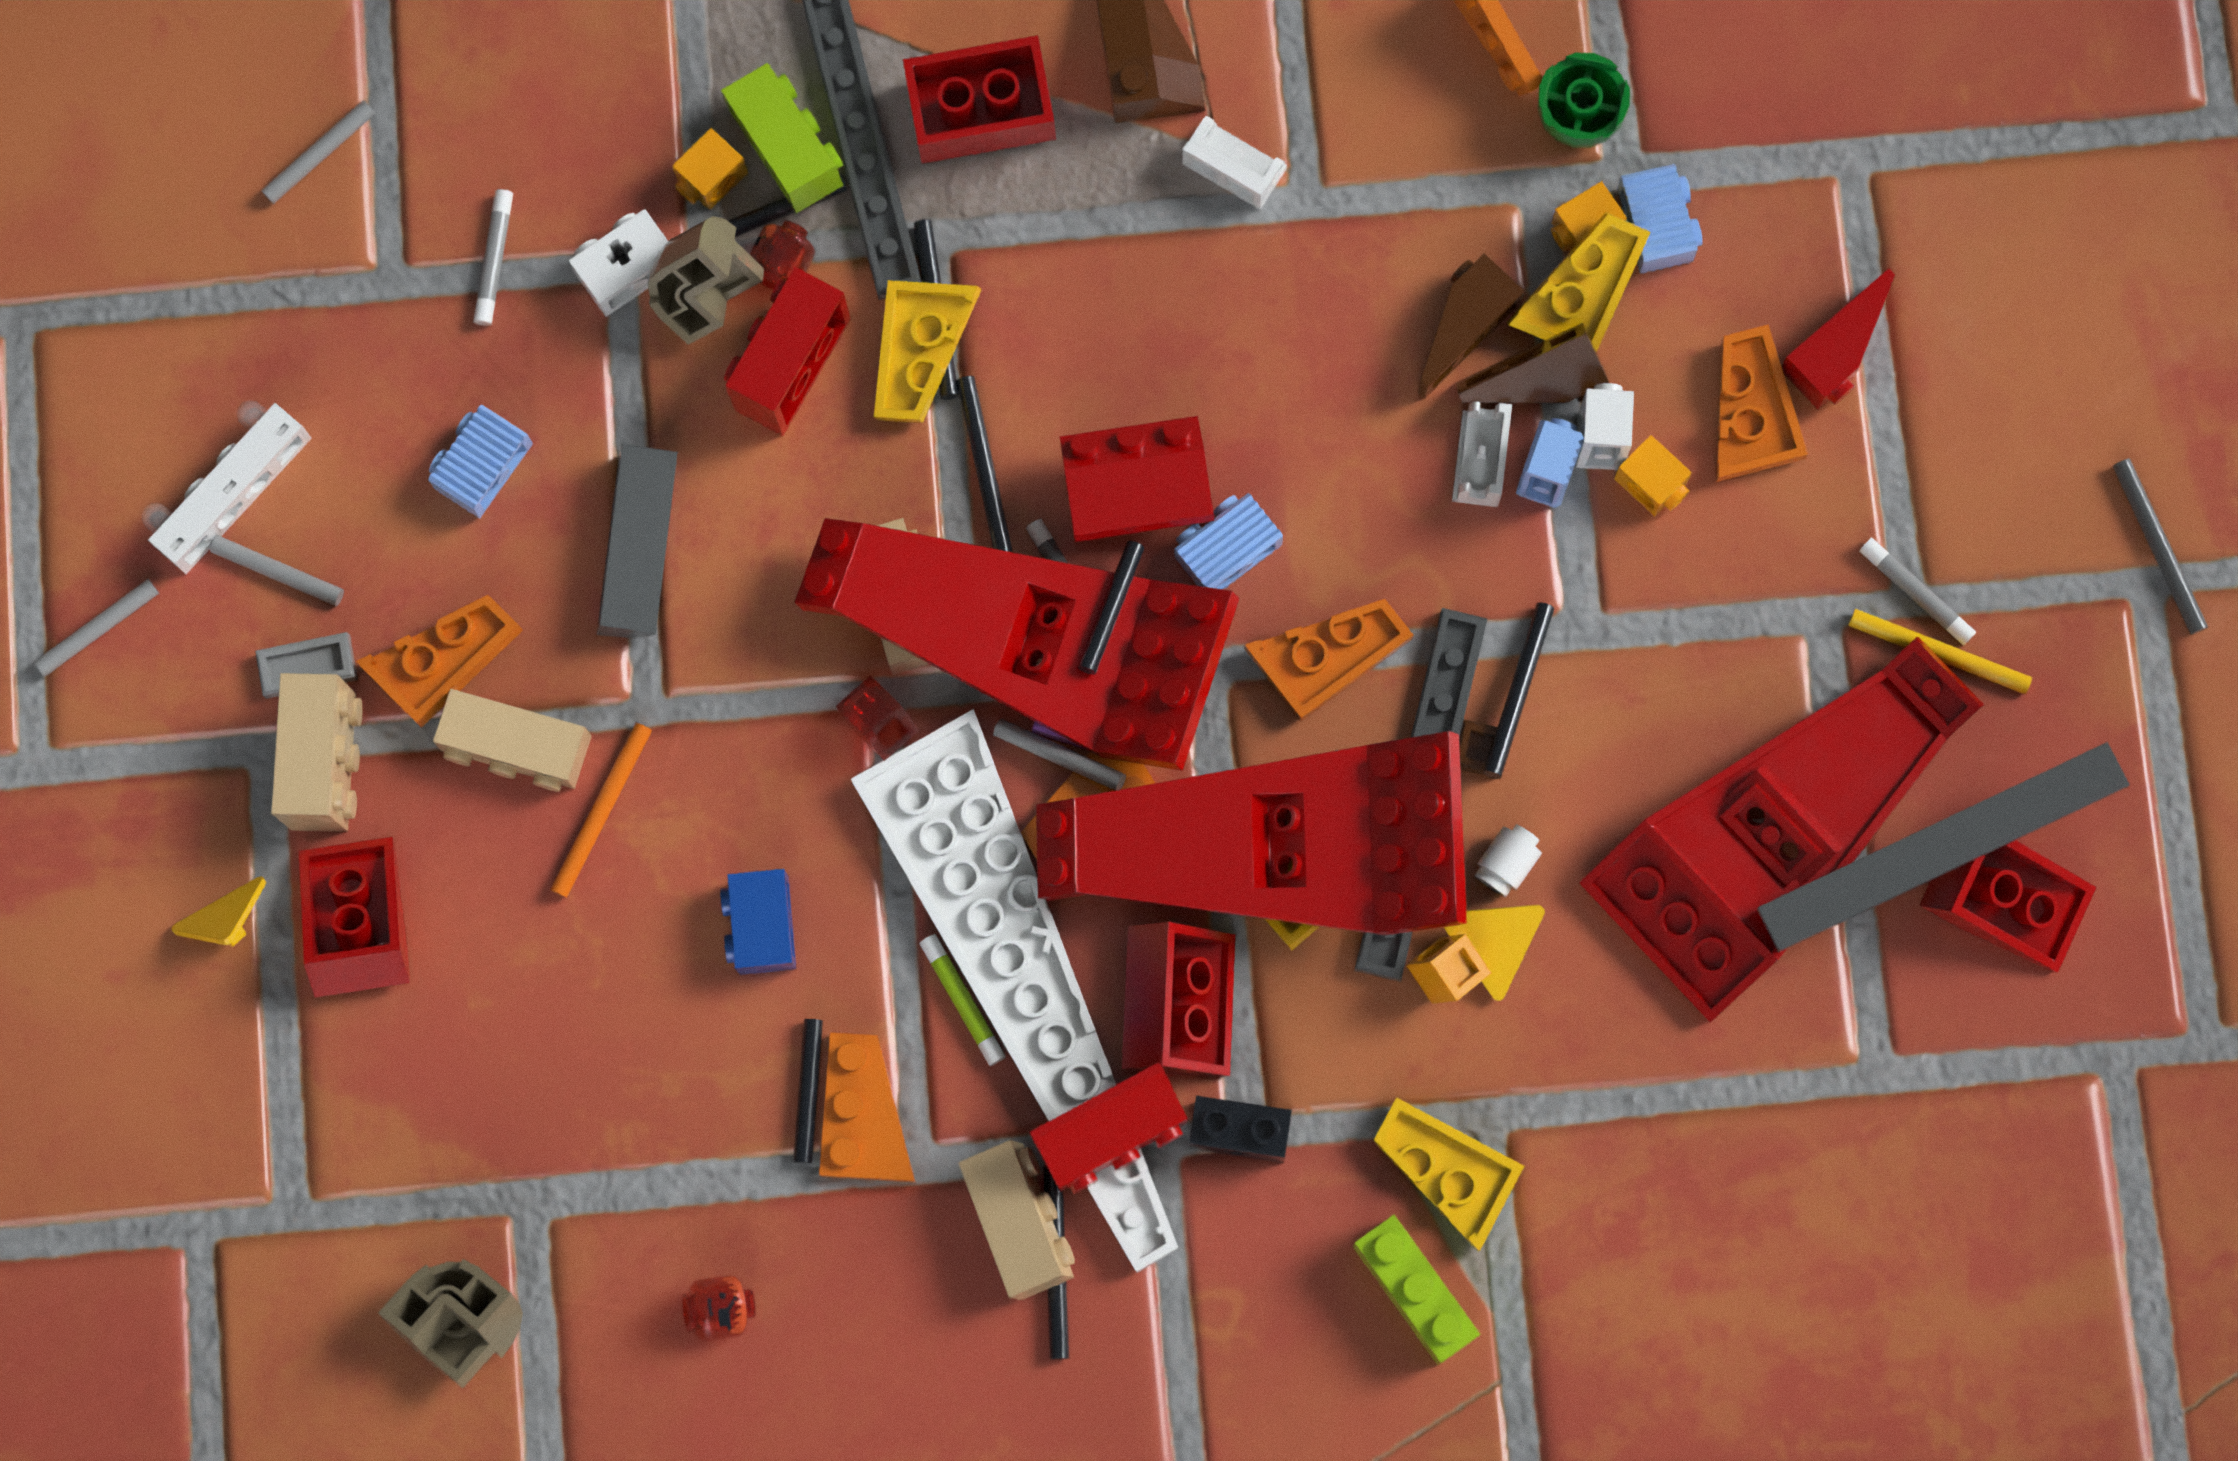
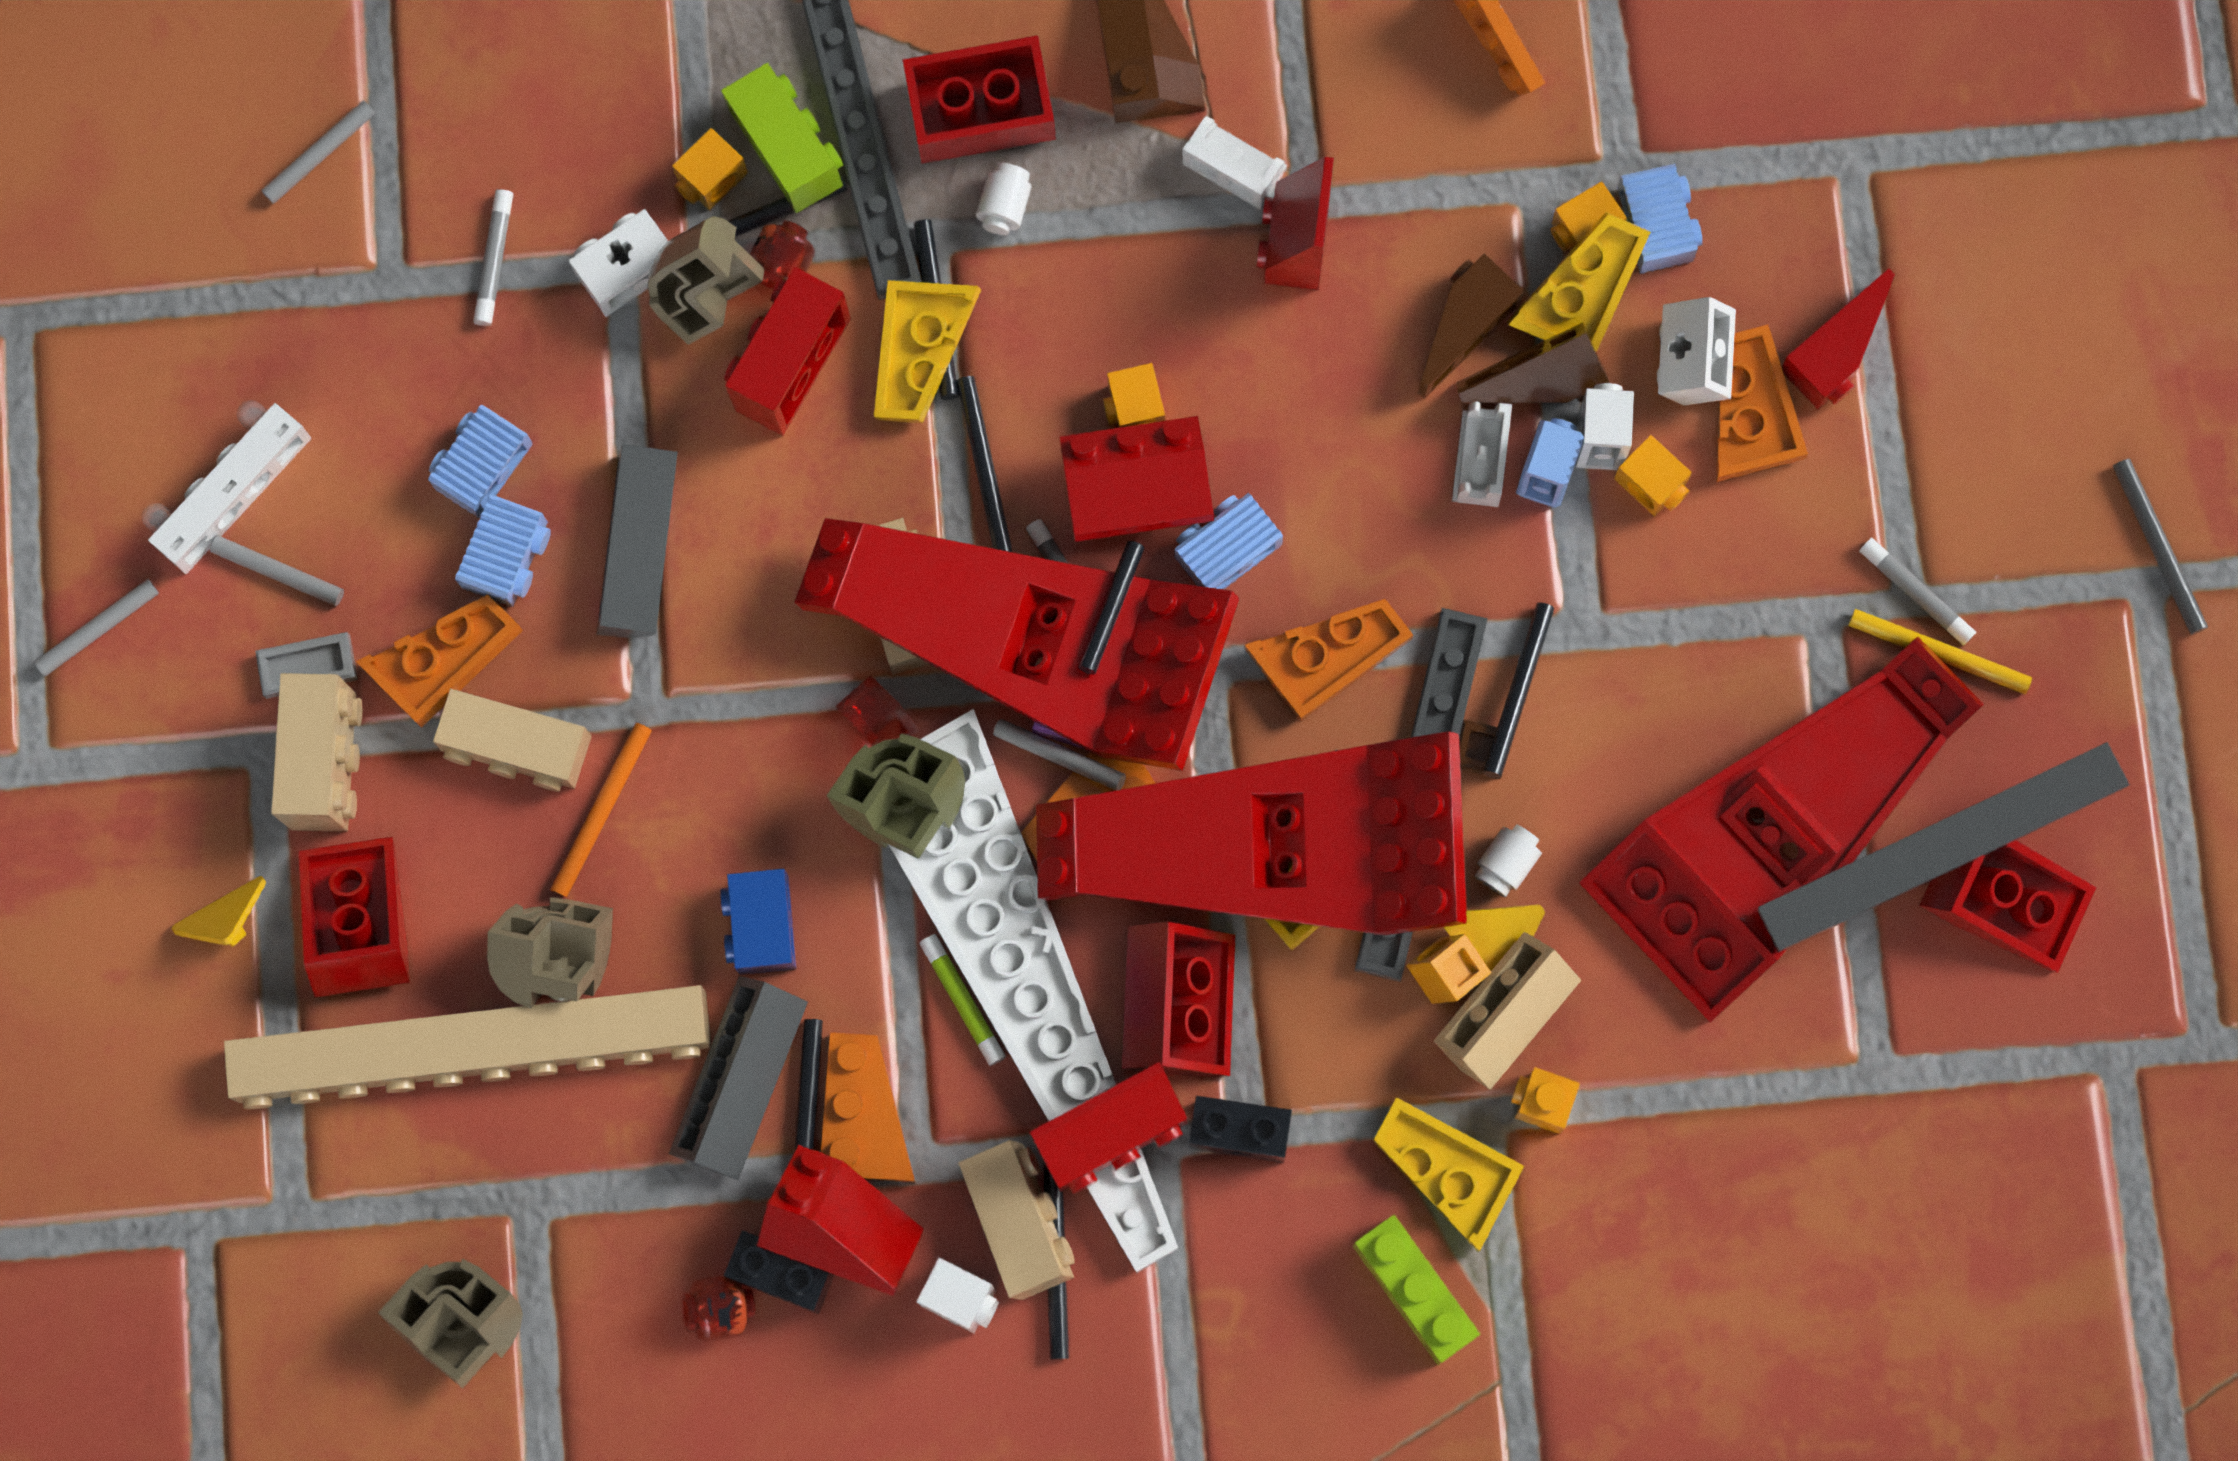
(467, 1045): none -> tan brick
(503, 551): none -> light blue brick
(550, 950): none -> dark tan brick
(738, 1077): none -> dark grey brick
(778, 1274): none -> black brick
(838, 1223): none -> red slope
(900, 792): none -> olive brick
(958, 1297): none -> white brick
(1004, 198): none -> white brick
(1133, 397): none -> light orange brick
(1297, 227): none -> red slope
(1507, 1010): none -> tan brick
(1545, 1099): none -> light orange brick
(1583, 100): green cylinder -> none
(1696, 351): none -> white brick

